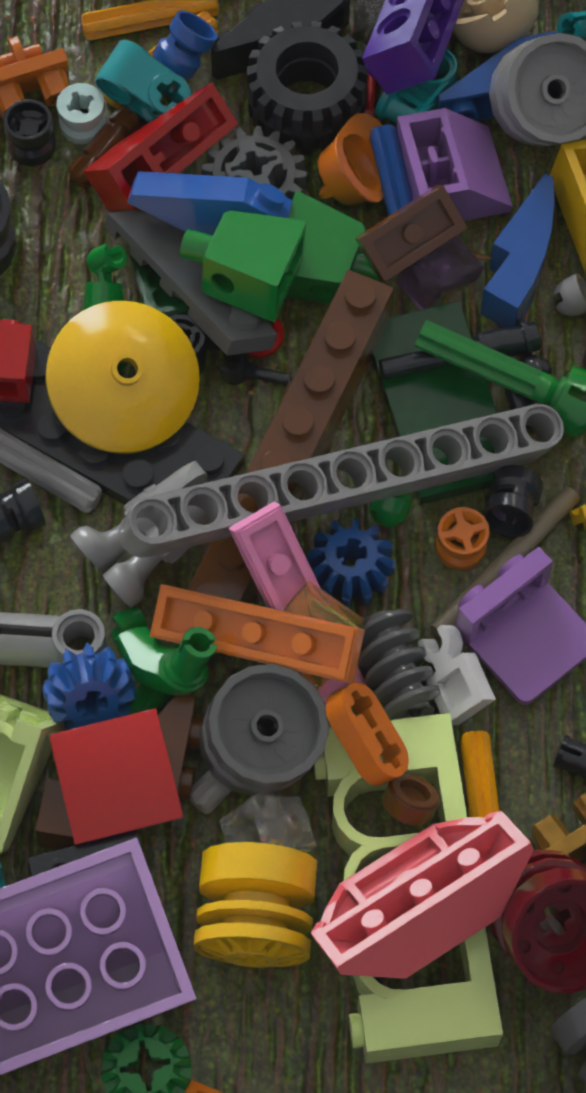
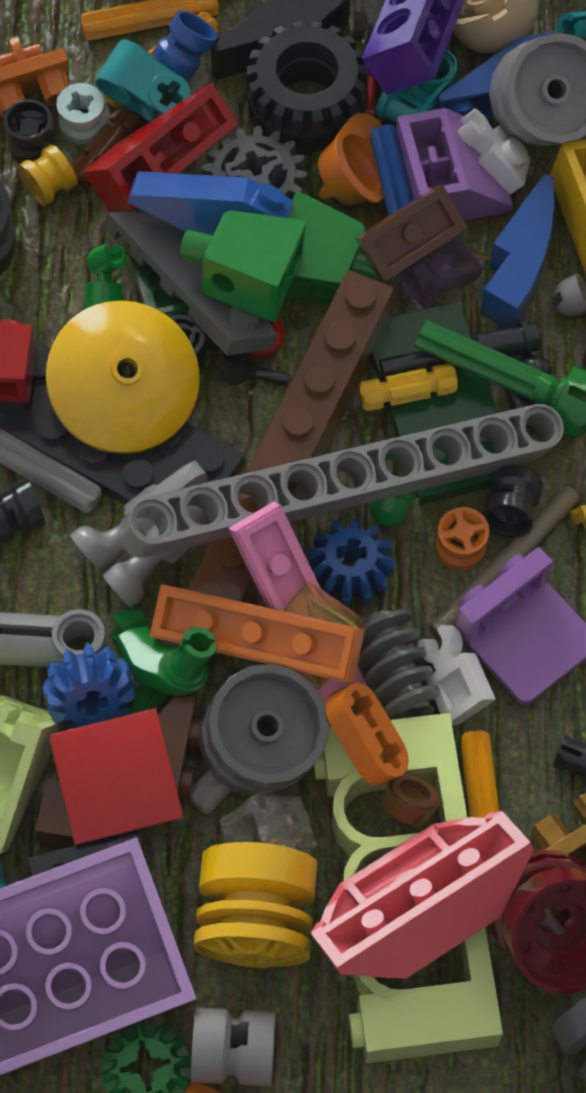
(47, 175): none -> yellow wheel
(213, 1053): none -> light grey wheel
(407, 387): none -> yellow axle
(499, 153): none -> white plate

